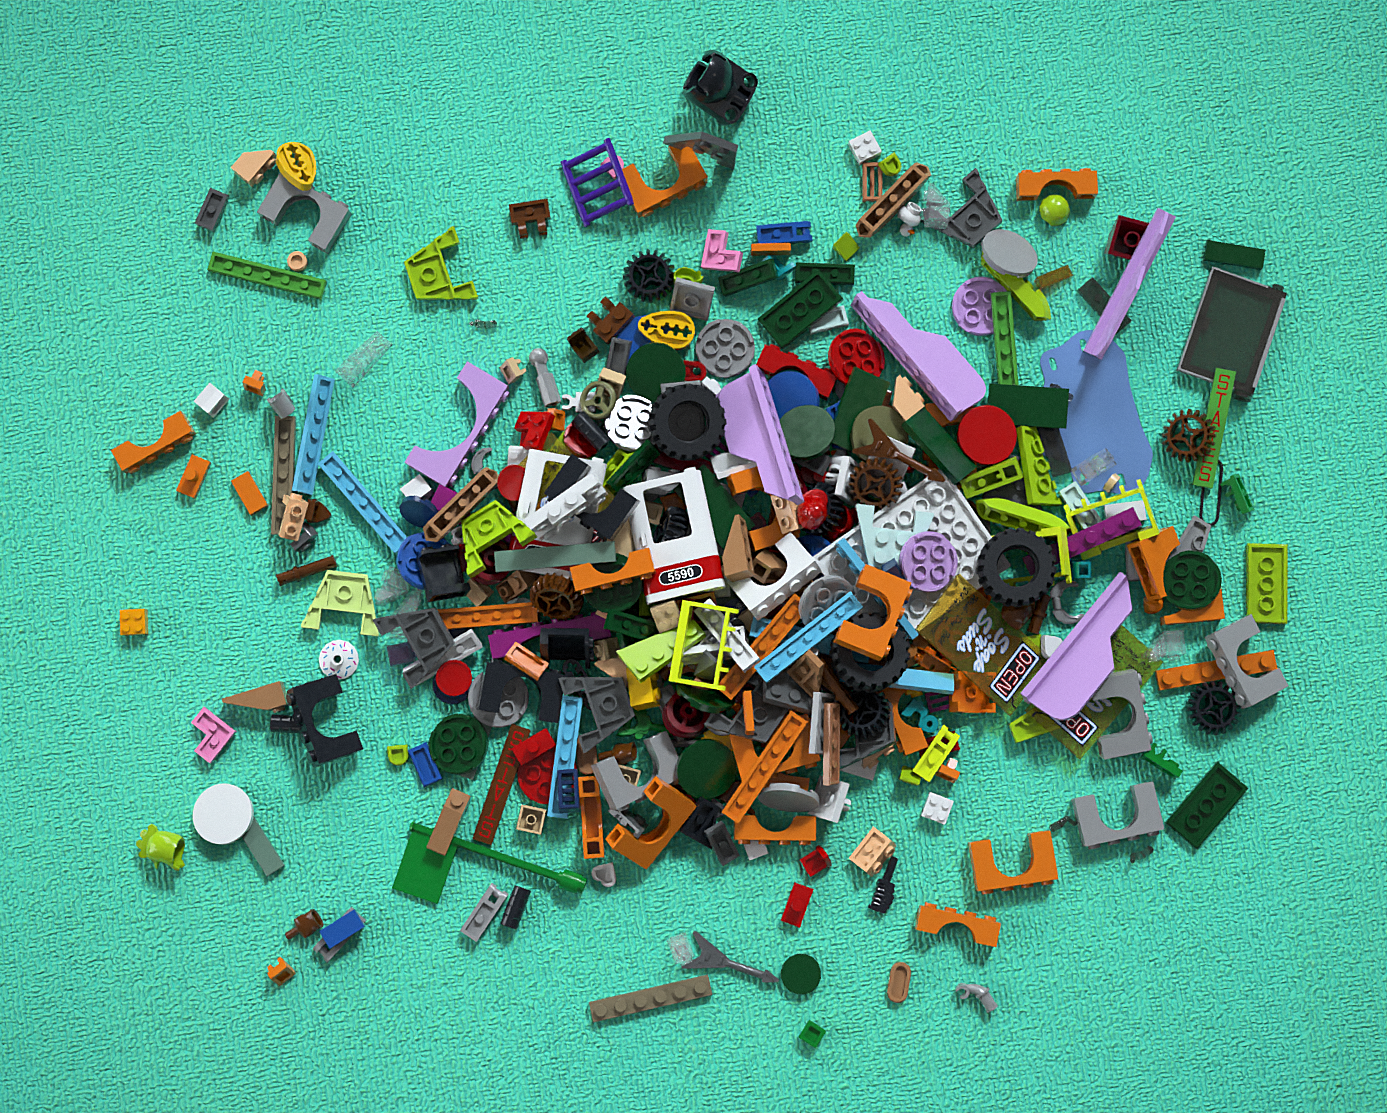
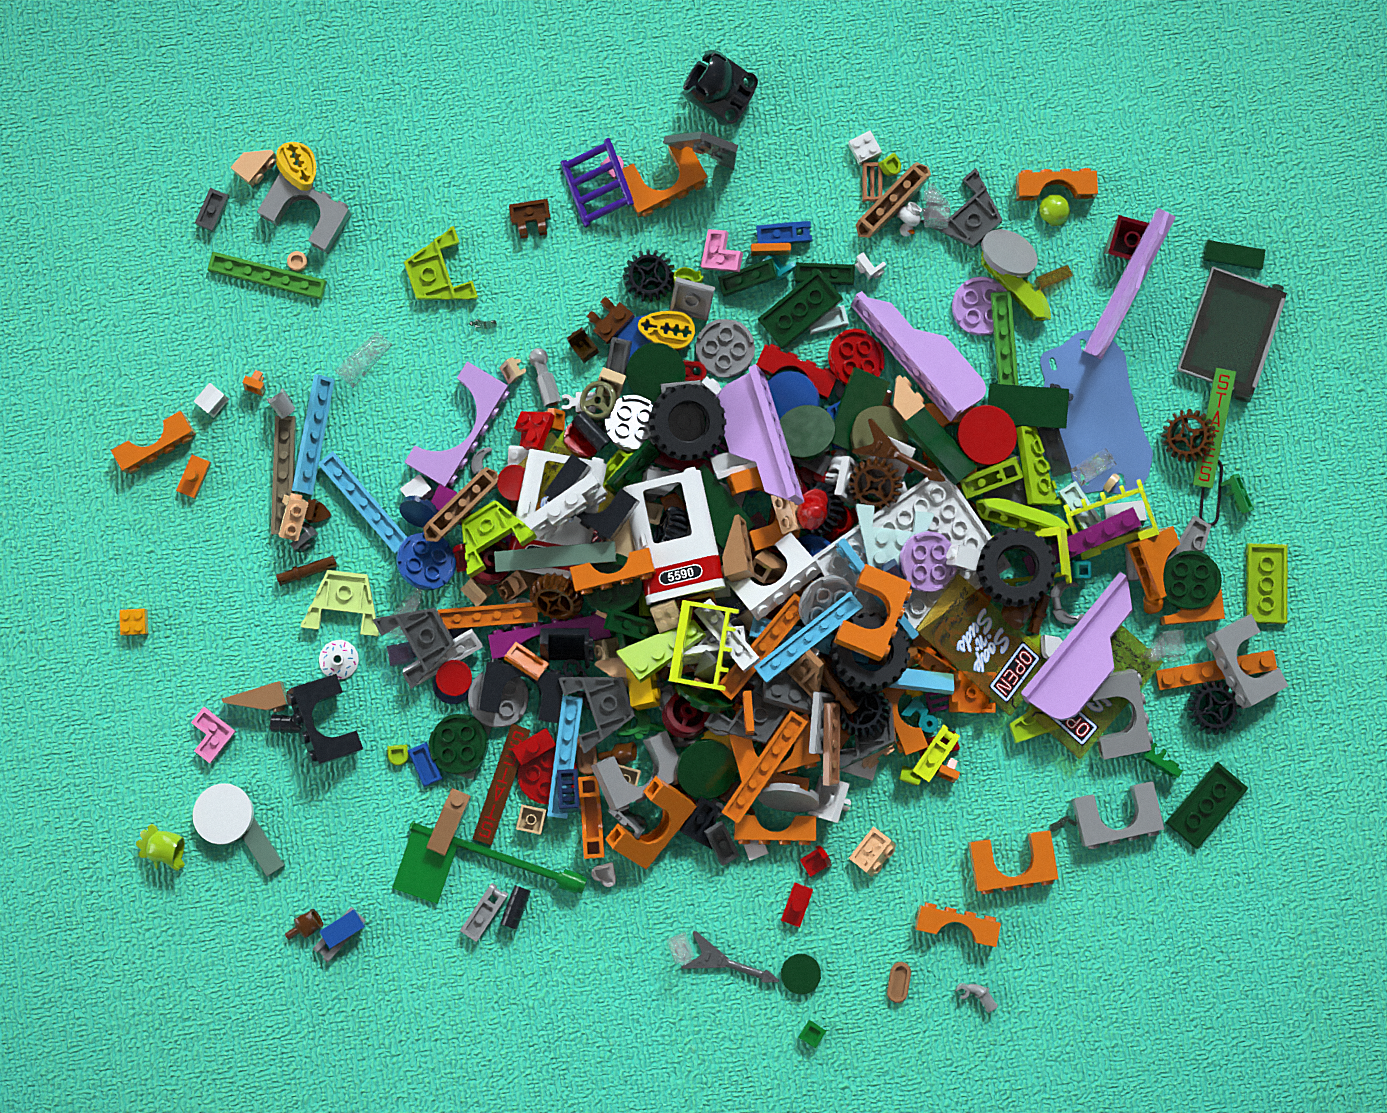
(249, 493): orange tile -> none
(281, 972): orange tile -> none
(392, 587): clear slope -> none
(442, 573): black panel -> none
(457, 533): white plate -> none
(650, 998): dark tan plate -> none
(846, 246): lime slope -> none
(865, 266): none -> white bracket
(883, 896): black piece -> none
(937, 808): white piece -> none
(963, 557): none -> white brick
(1098, 299): clear smoke tile -> none
(1141, 854): clear smoke piece -> none

